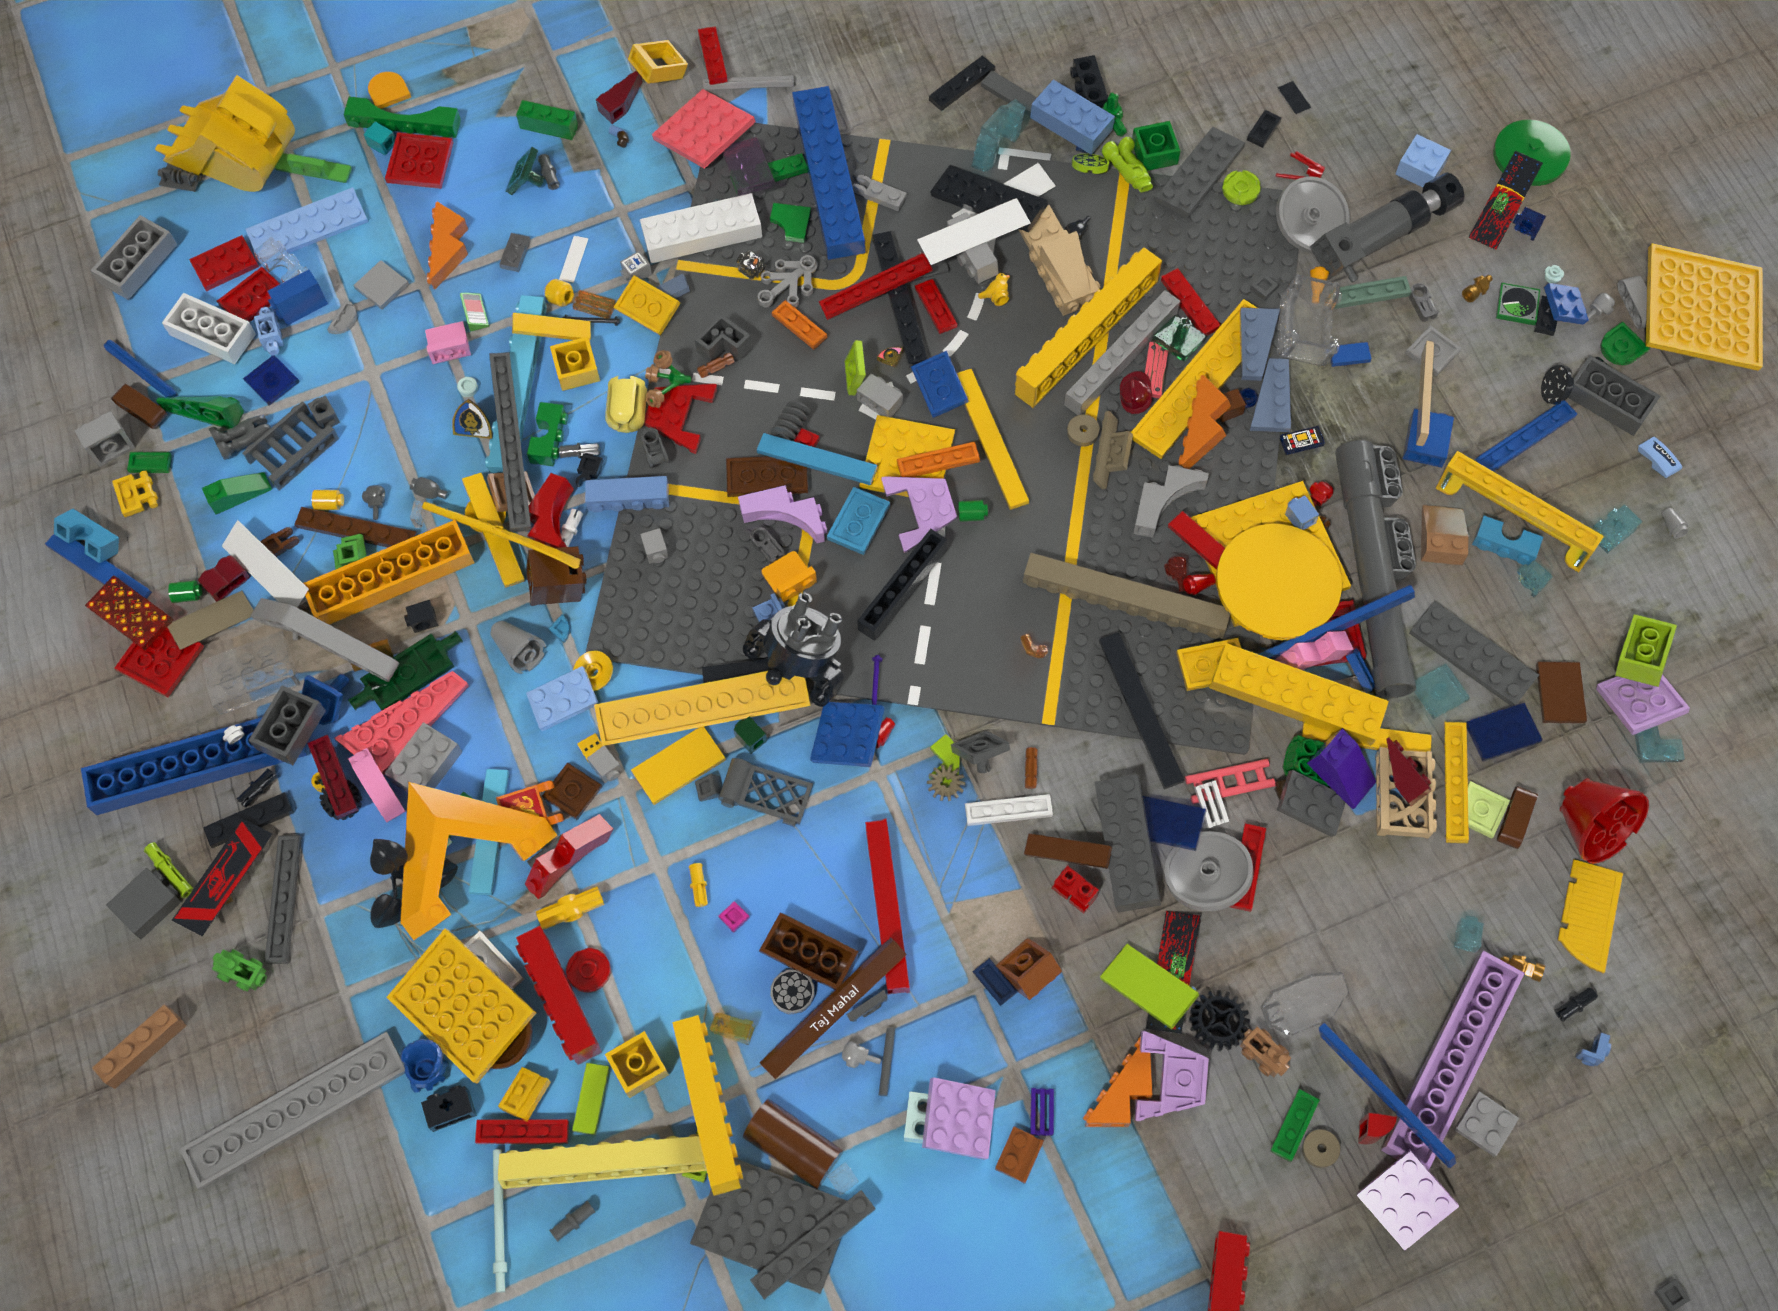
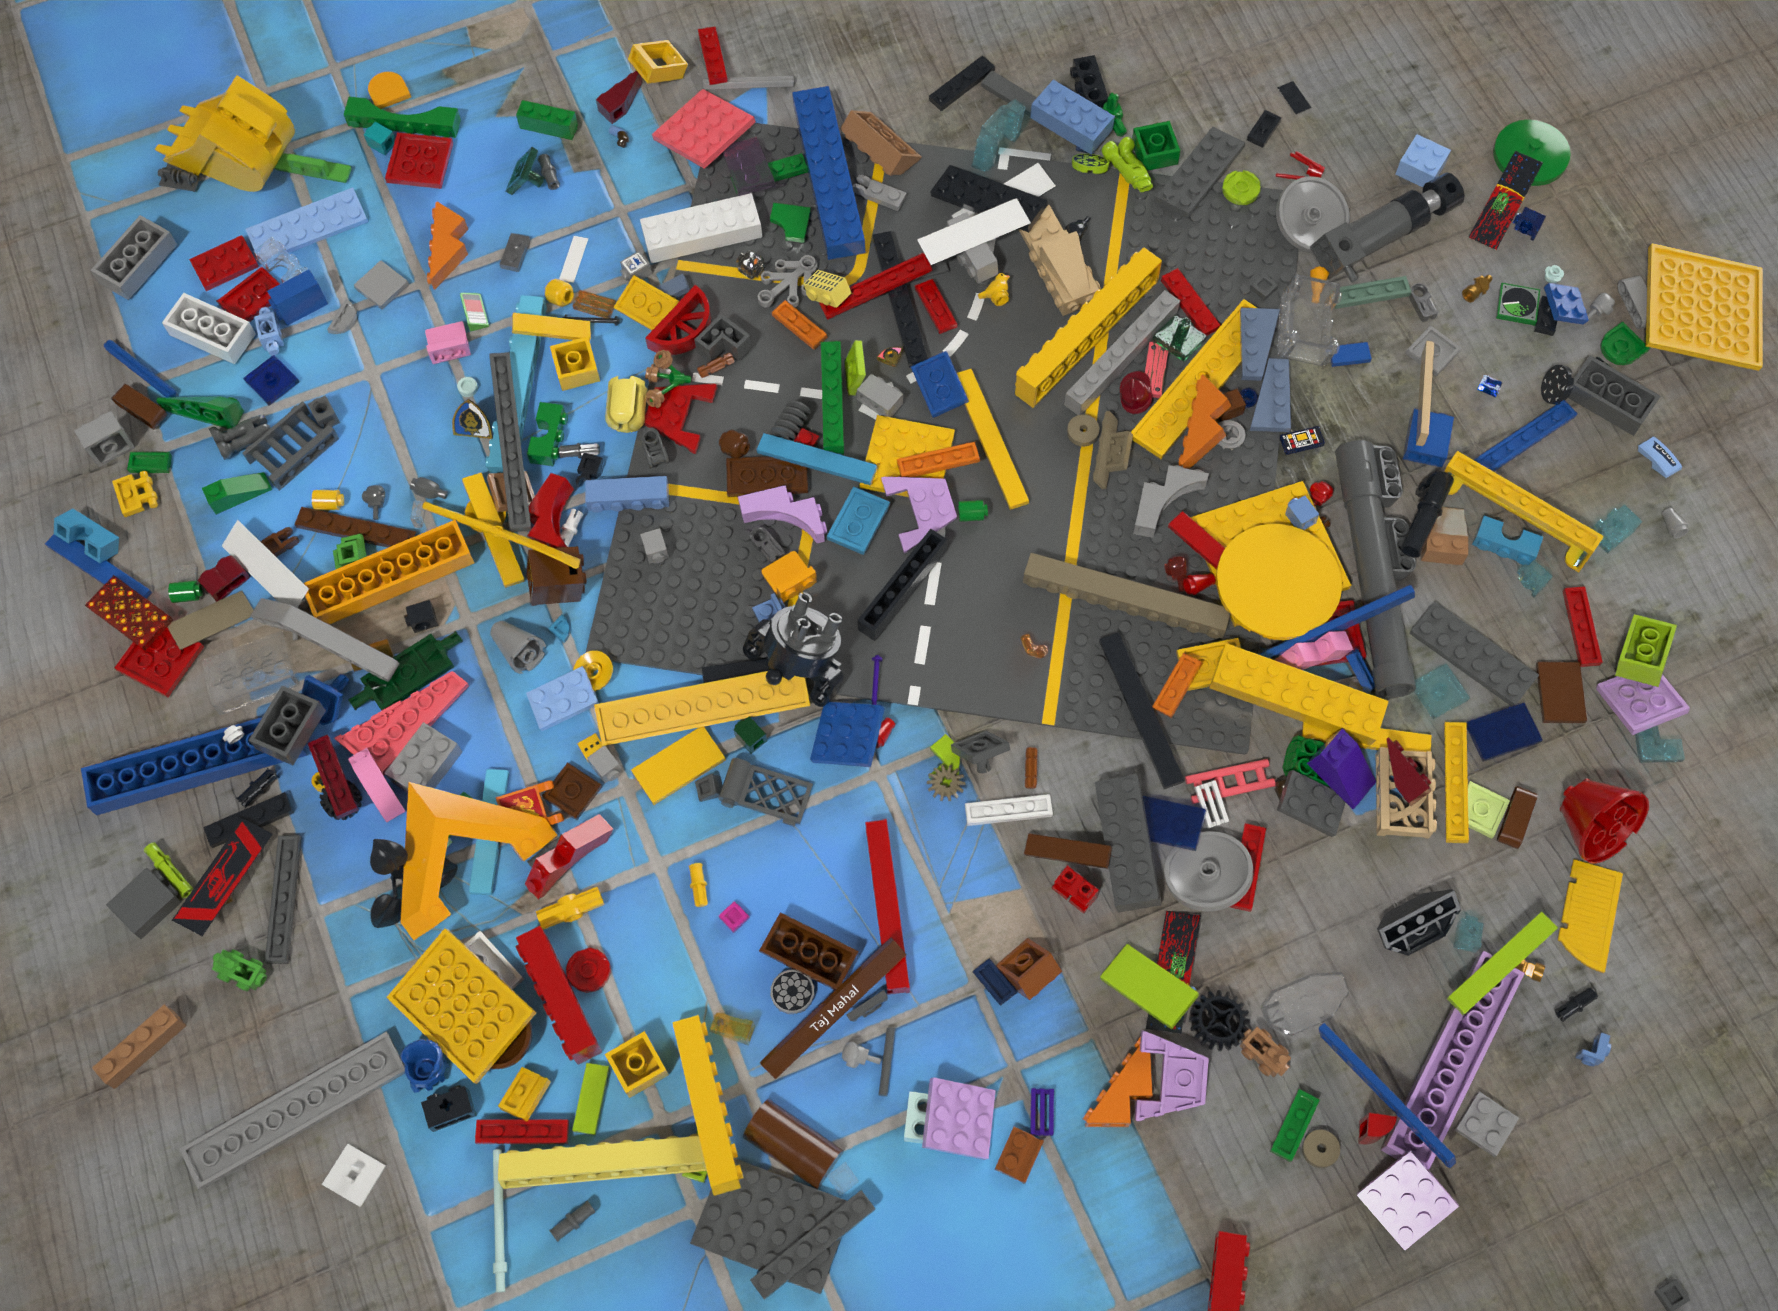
(354, 1175): none -> white piece
(681, 312): none -> red window
(734, 444): none -> reddish brown head
(827, 288): none -> light yellow brick
(832, 397): none -> green arch
(879, 142): none -> medium nougat slope
(1177, 685): none -> orange tile
(1238, 434): none -> light grey gear
(1419, 921): none -> black wedge
(1434, 493): none -> black piece
(1489, 386): none -> clear blue tile
(1502, 963): none -> lime tile
(1582, 626): none -> red plate

